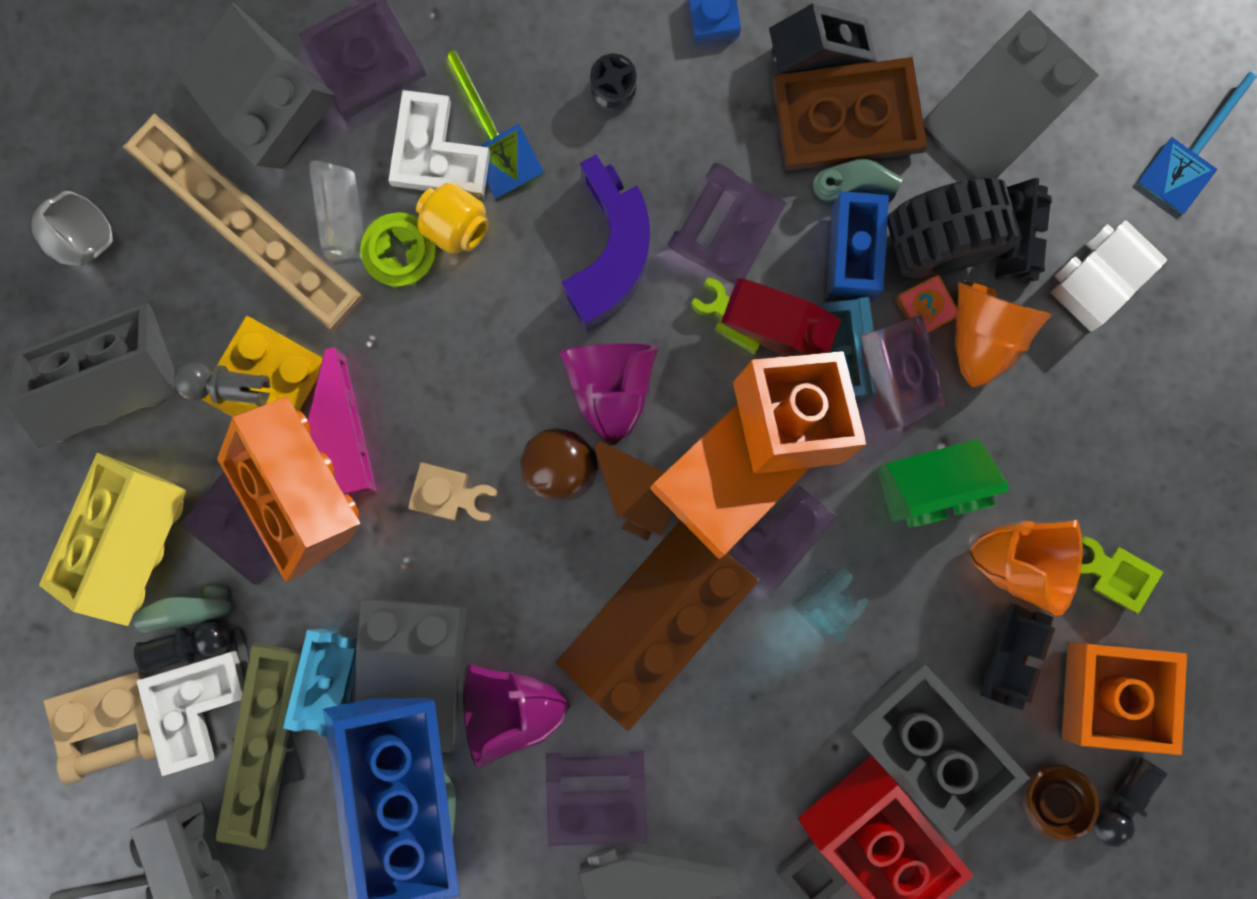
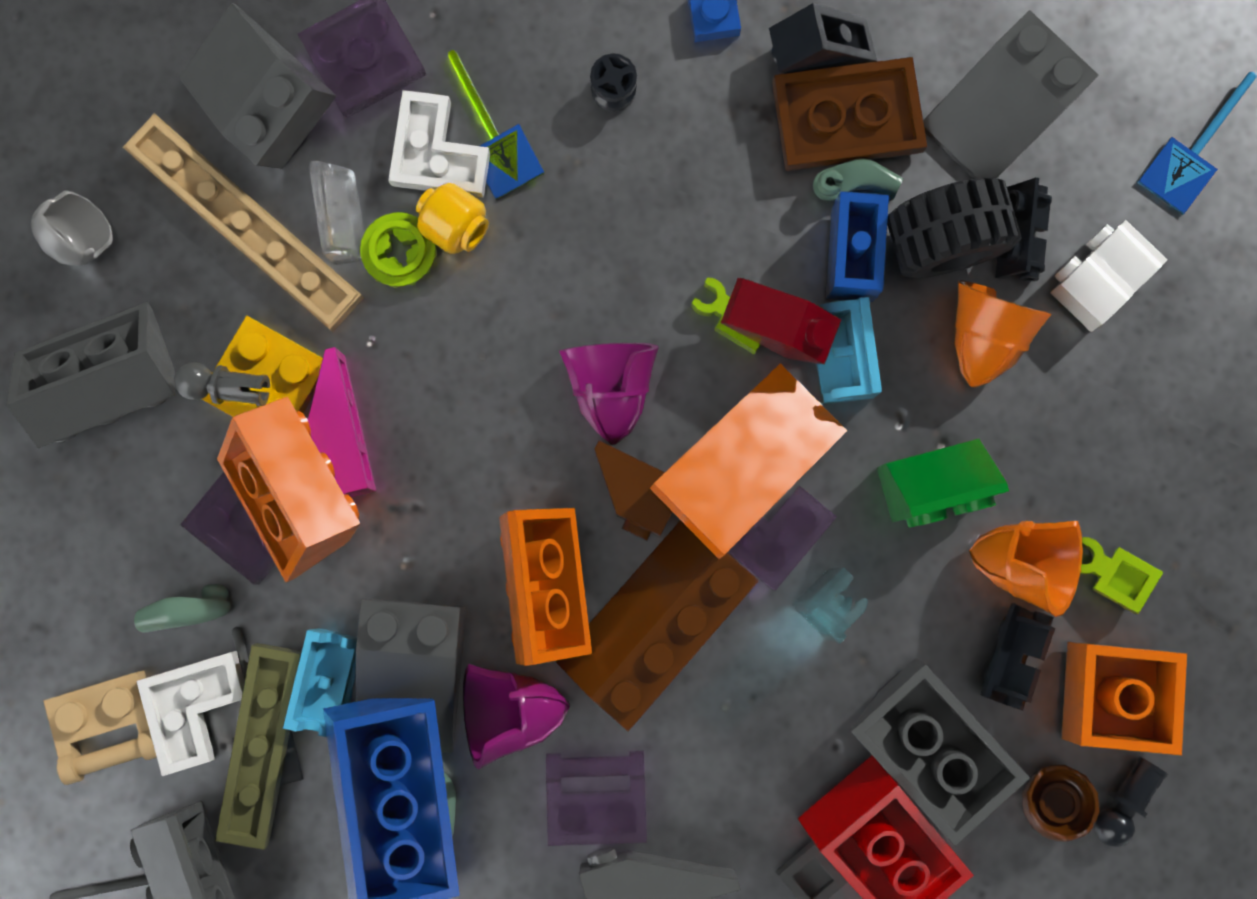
(112, 540): light yellow slope -> none
(207, 640): black pin -> none
(444, 492): tan plate -> none
(545, 585): none -> orange slope
(558, 464): reddish brown hair -> none
(615, 276): dark purple arch -> none
(740, 233): clear purple plate -> none
(798, 412): orange brick -> none
(903, 372): clear purple plate -> none
(931, 301): tile -> none

